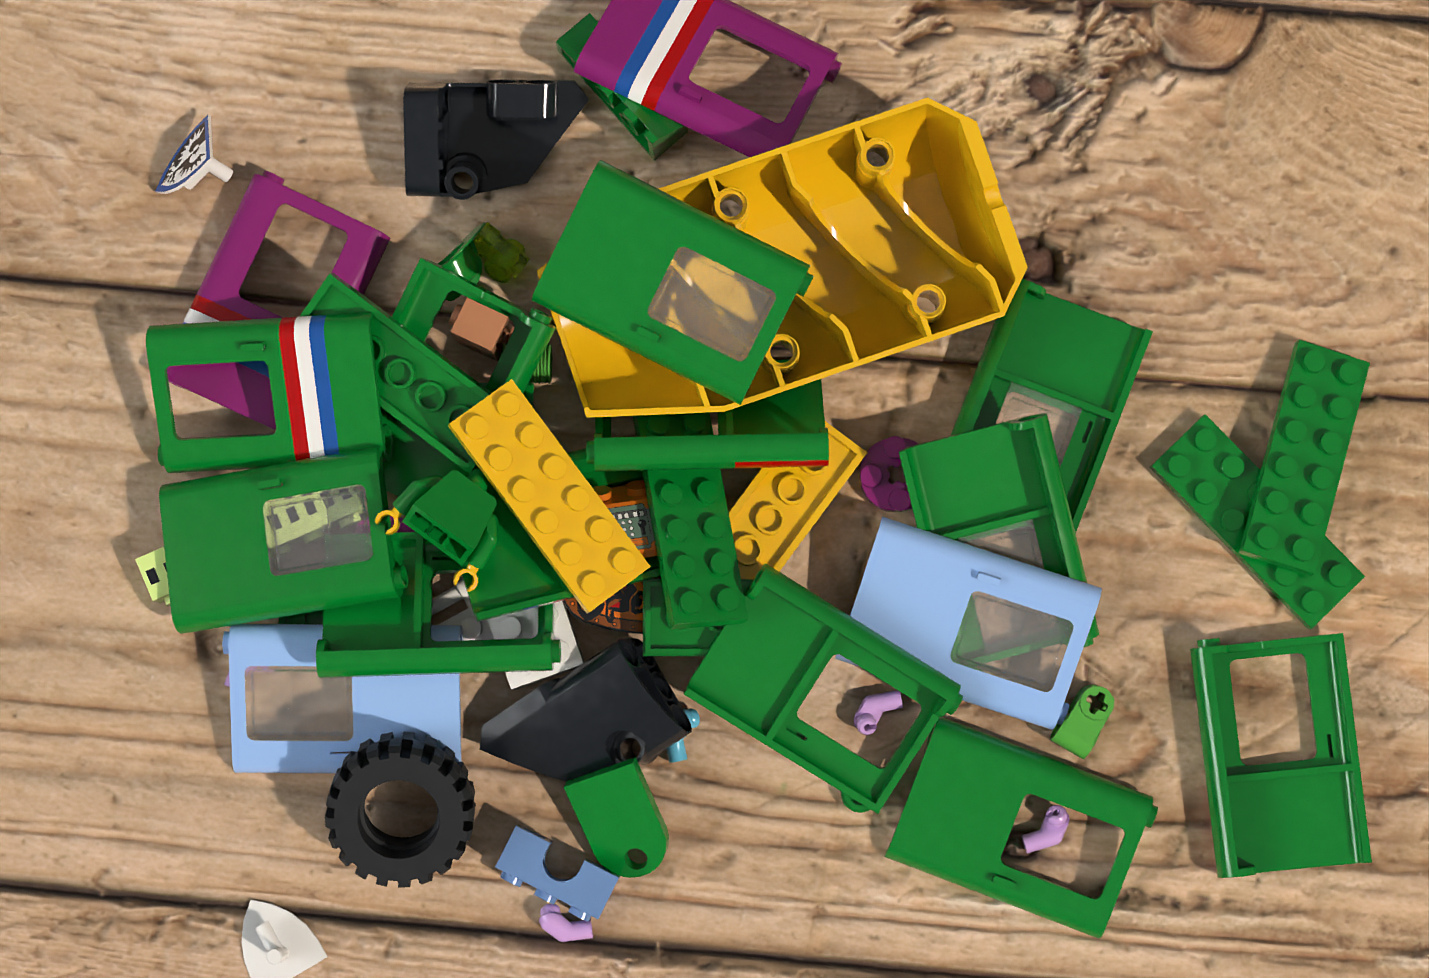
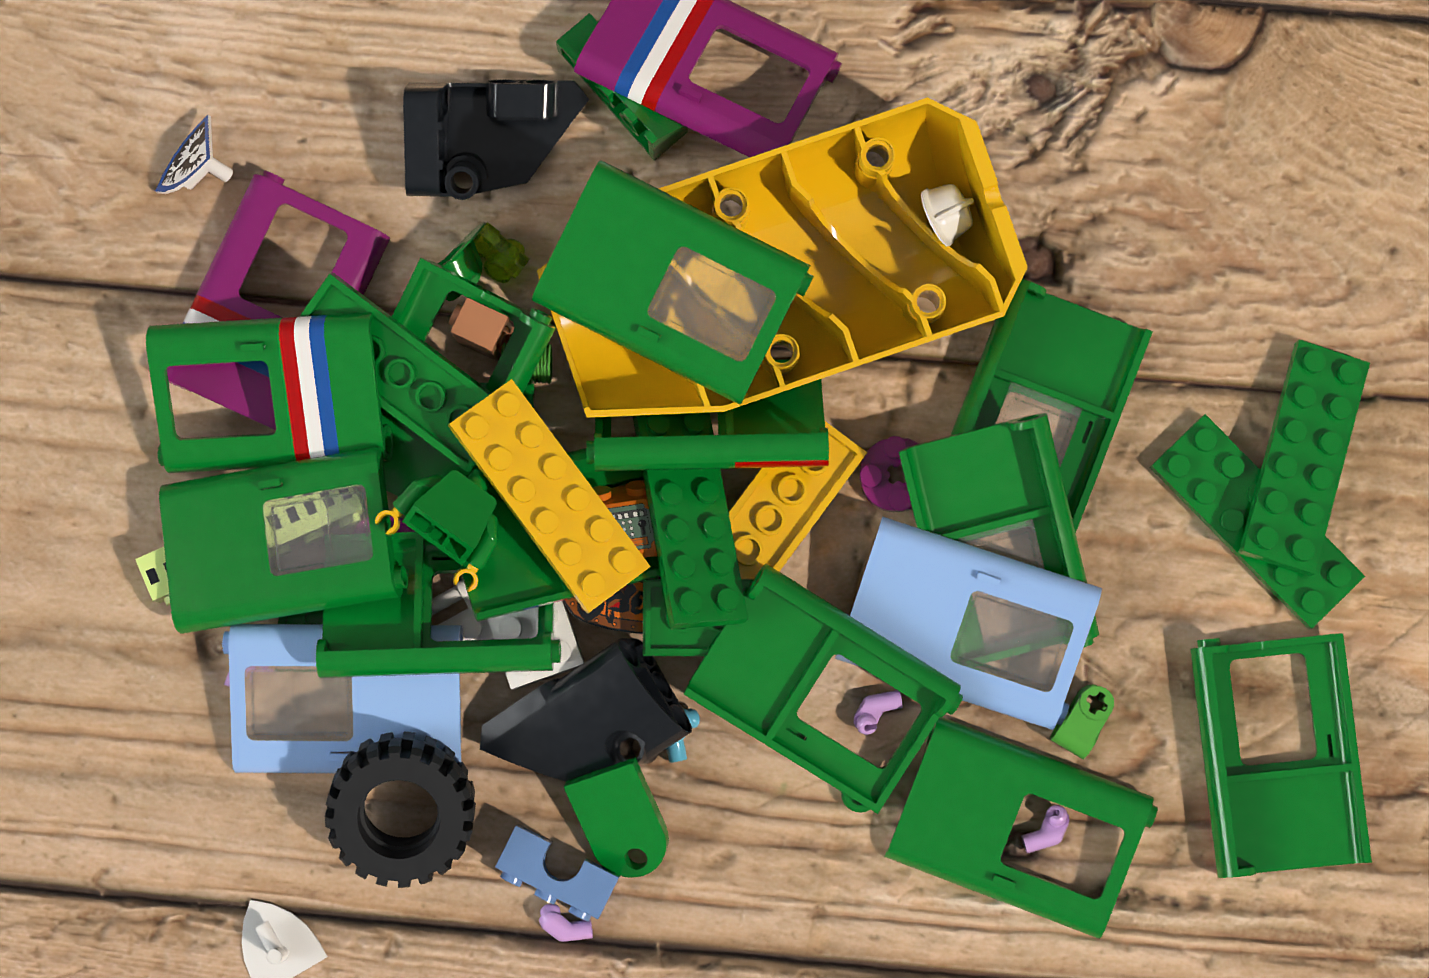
(947, 212): none -> white piece

